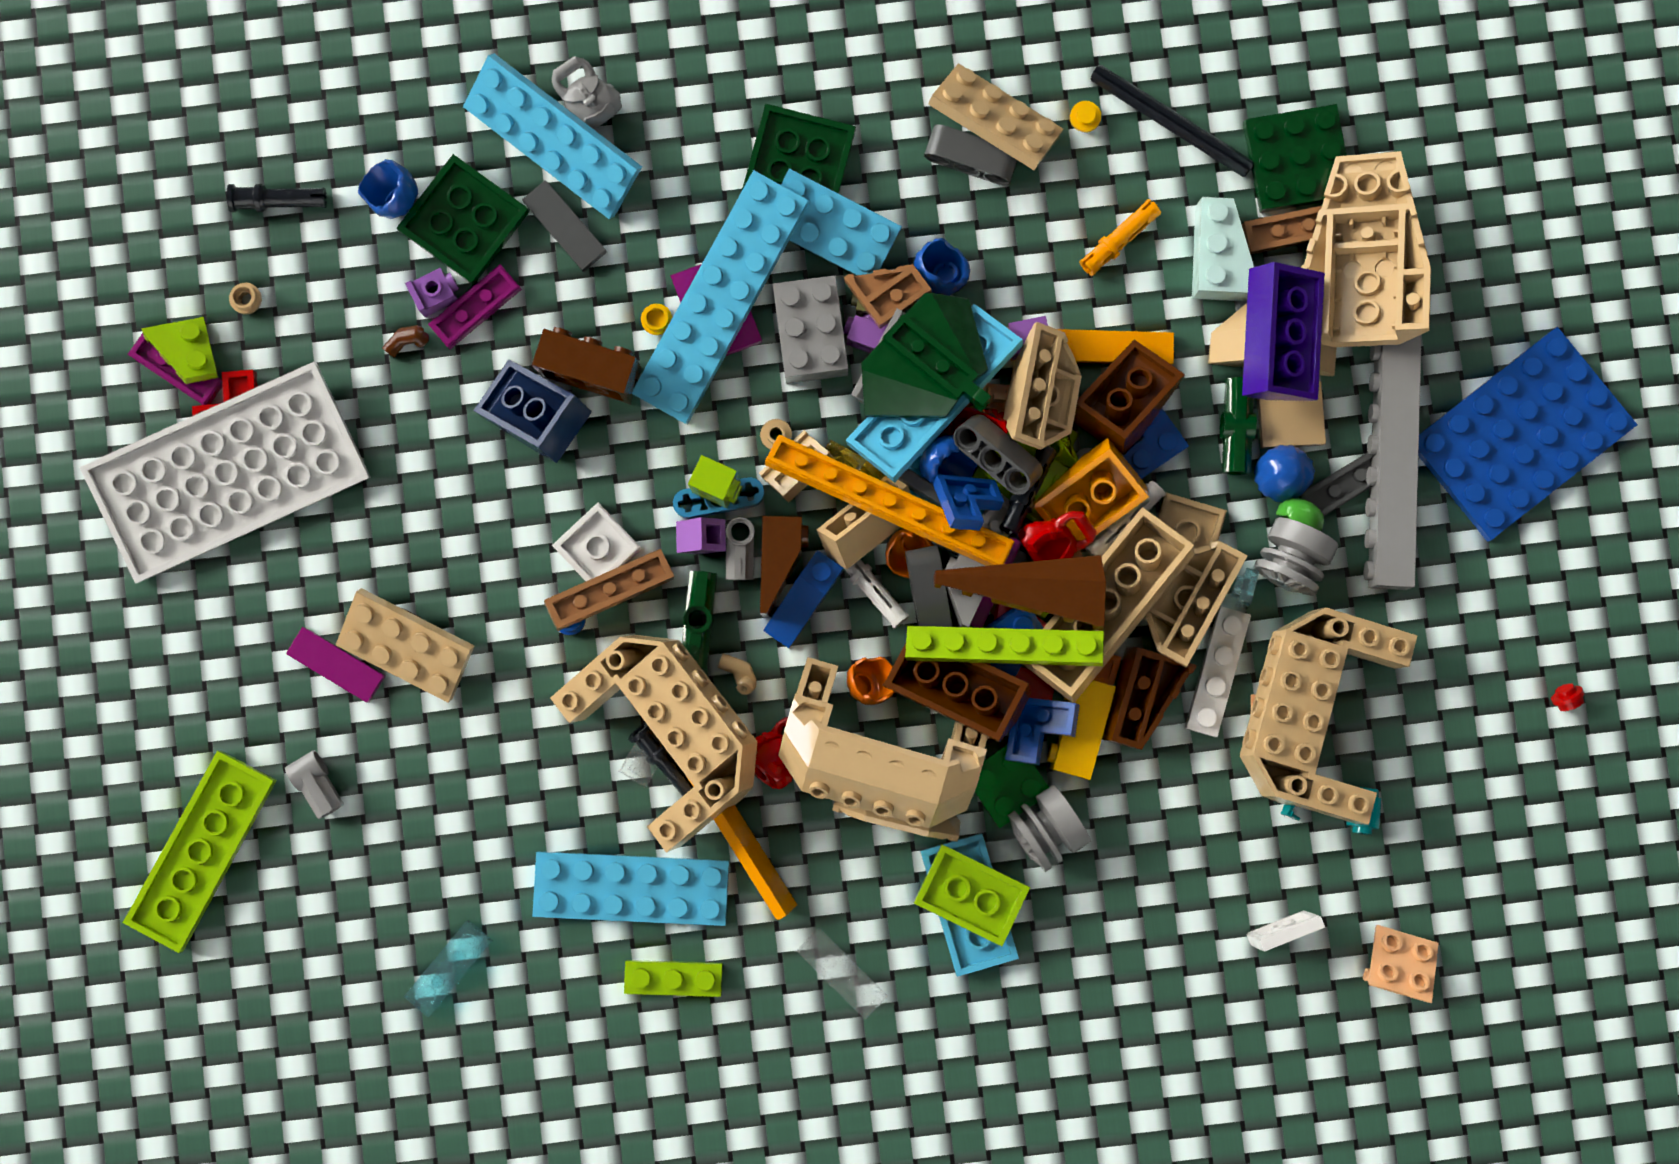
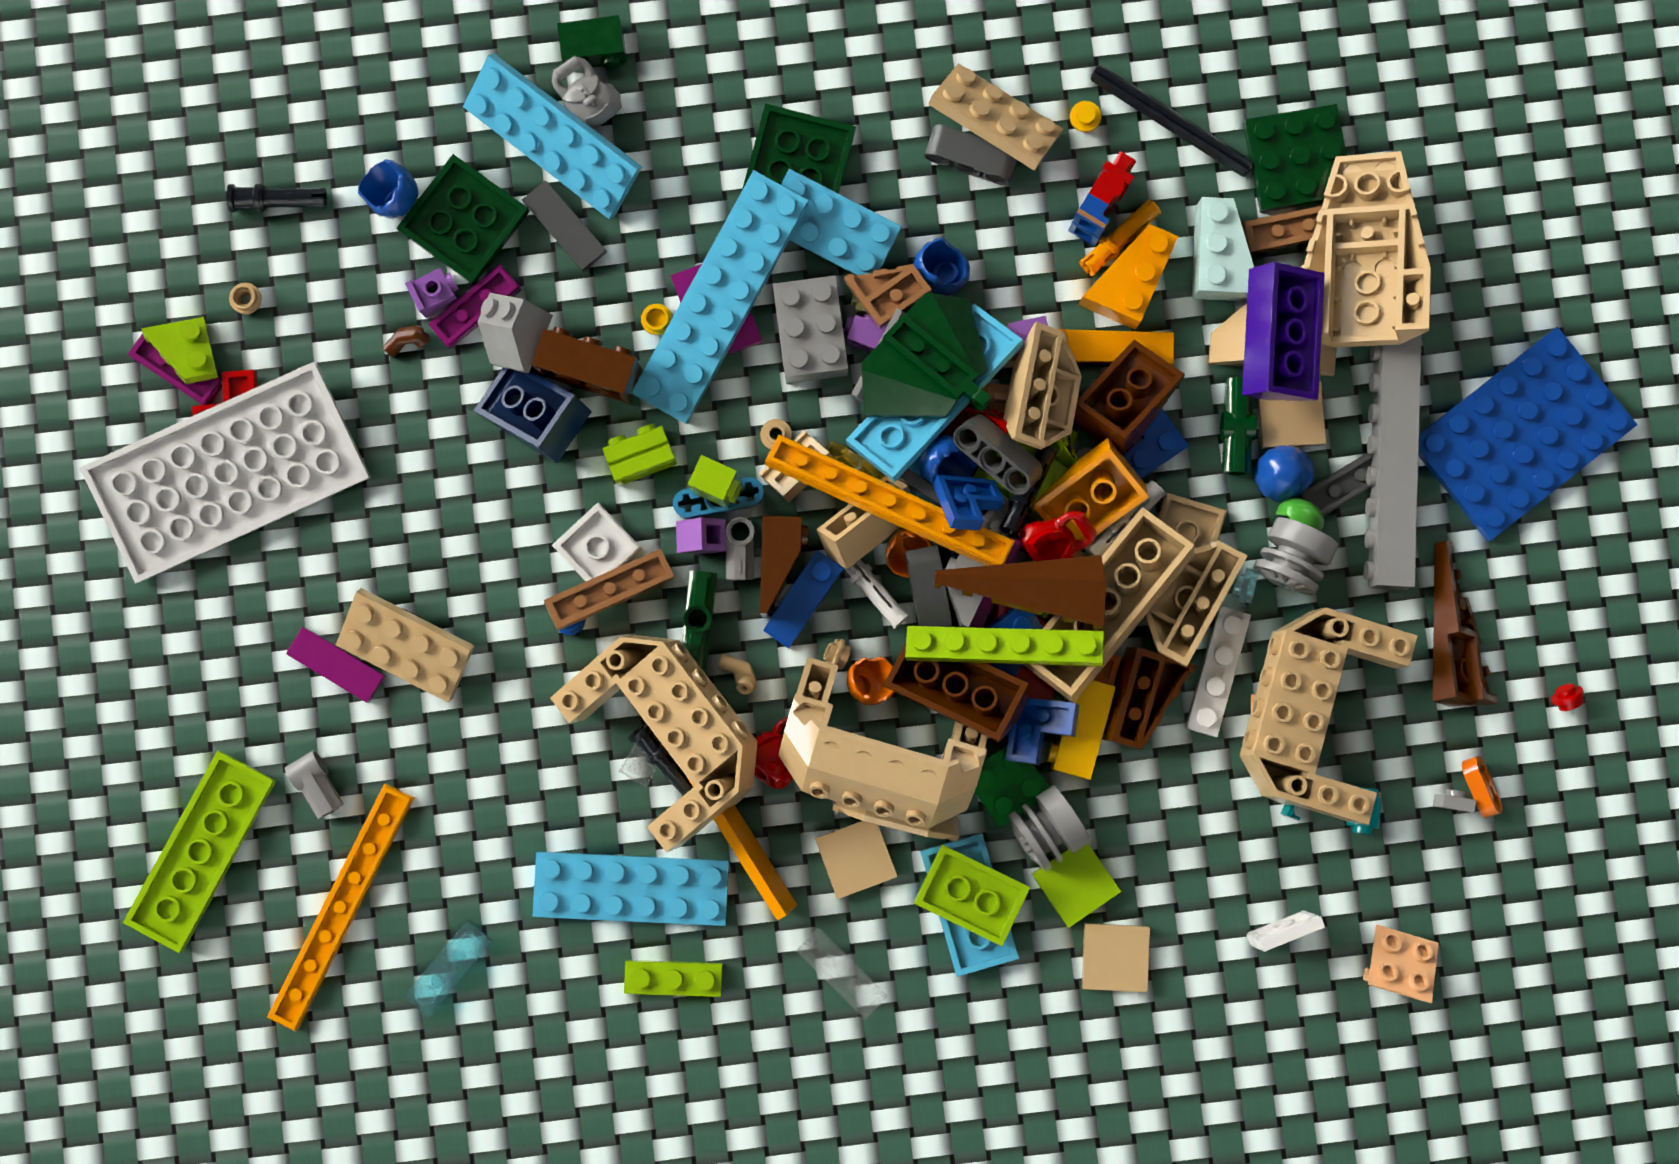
(340, 907): none -> light orange tile
(511, 331): none -> light grey slope
(595, 40): none -> dark green brick
(639, 455): none -> lime brick
(837, 653): none -> tan plate
(855, 858): none -> tan tile
(1076, 884): none -> lime tile
(1108, 189): none -> hips
(1115, 957): none -> tan tile
(1132, 279): none -> light orange wedge
(1454, 800): none -> light grey plate
(1457, 662): none -> reddish brown wedge
(1482, 787): none -> orange beam

